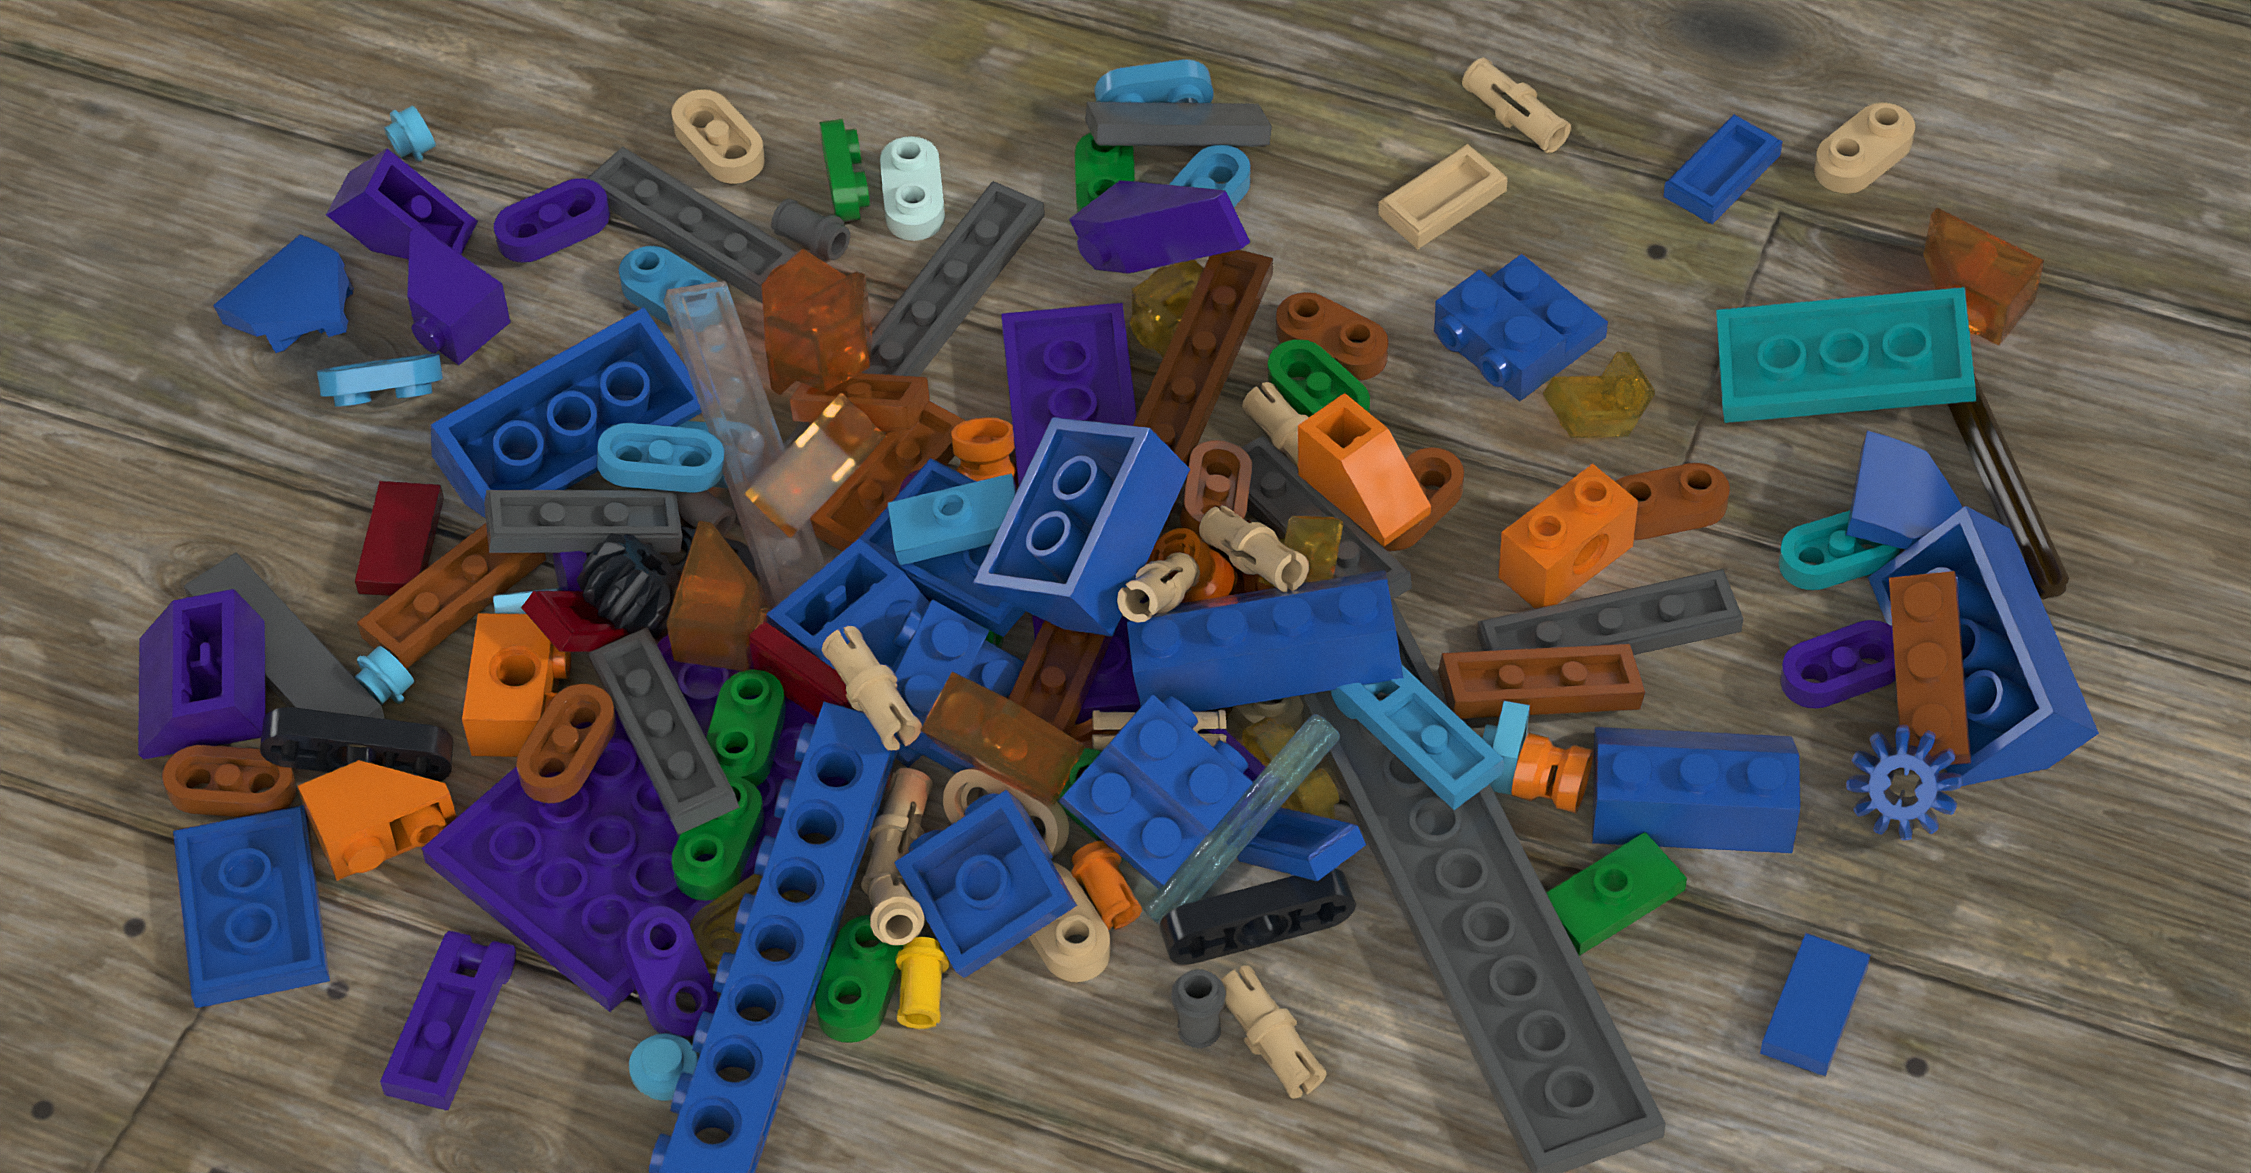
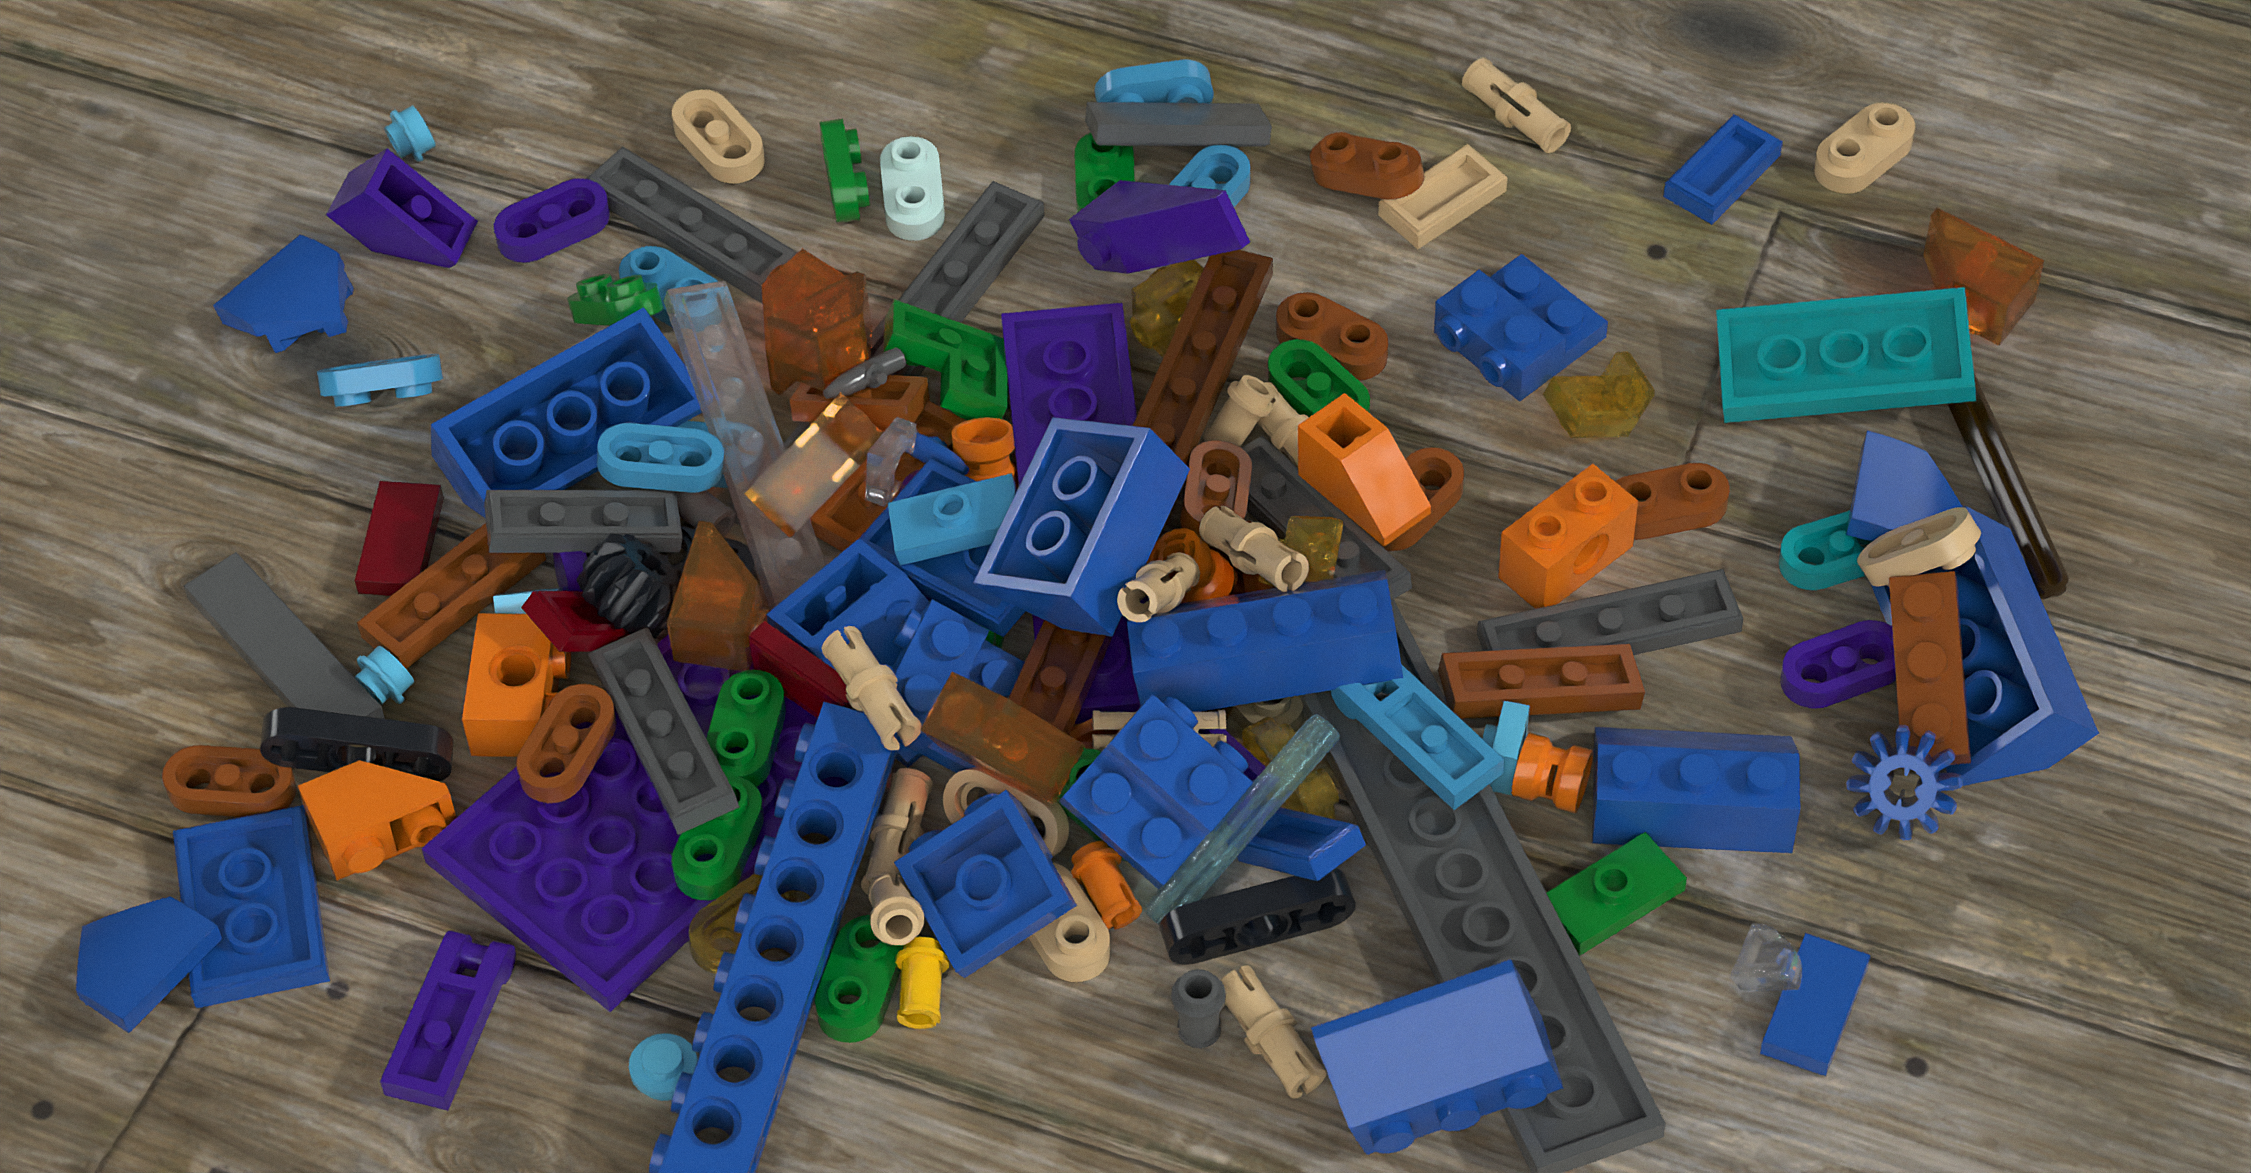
(139, 957): none -> blue slope
(201, 675): dark purple slope -> none
(451, 299): dark purple slope -> none
(608, 301): none -> green plate
(665, 972): dark purple plate -> none
(822, 235): dark grey pin -> none
(869, 373): none -> dark grey helmet
(884, 459): none -> clear tile
(934, 448): none -> blue helmet
(967, 357): none -> green plate
(1246, 404): none -> tan pin
(1366, 166): none -> dark orange plate
(1438, 1058): none -> slope
(1767, 962): none -> clear tile
(1920, 546): none -> tan plate

